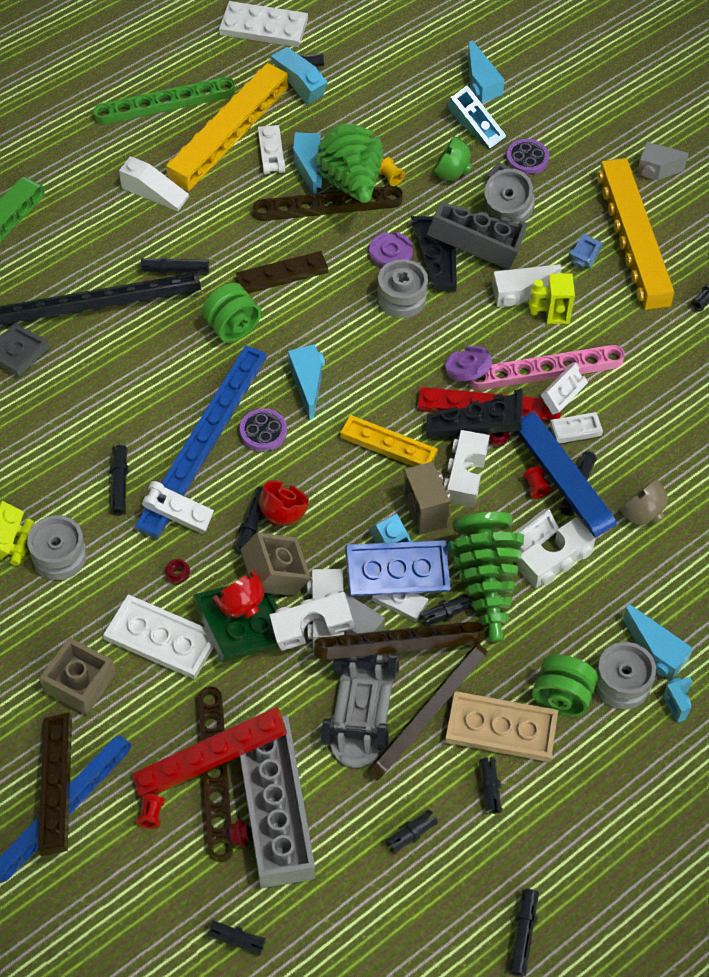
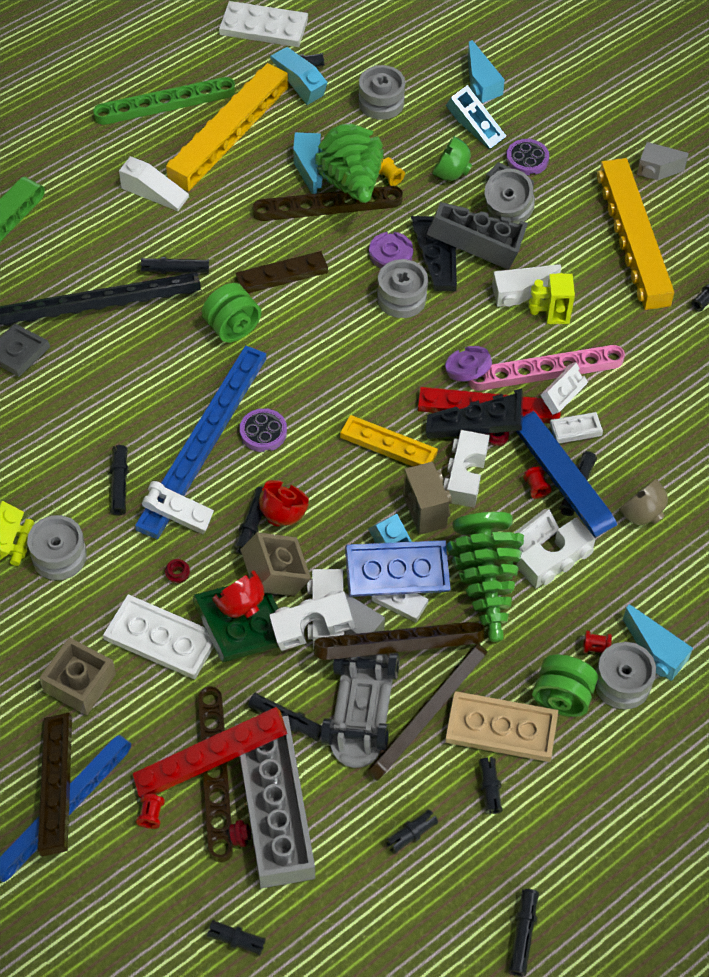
(271, 149): white plate -> none
(297, 721): none -> black pin
(307, 373): medium azure slope -> none
(381, 92): none -> light grey wheel
(445, 610): black pin -> none
(585, 251): medium blue bracket -> none
(596, 642): none -> red bush
(677, 699): medium azure bracket -> none

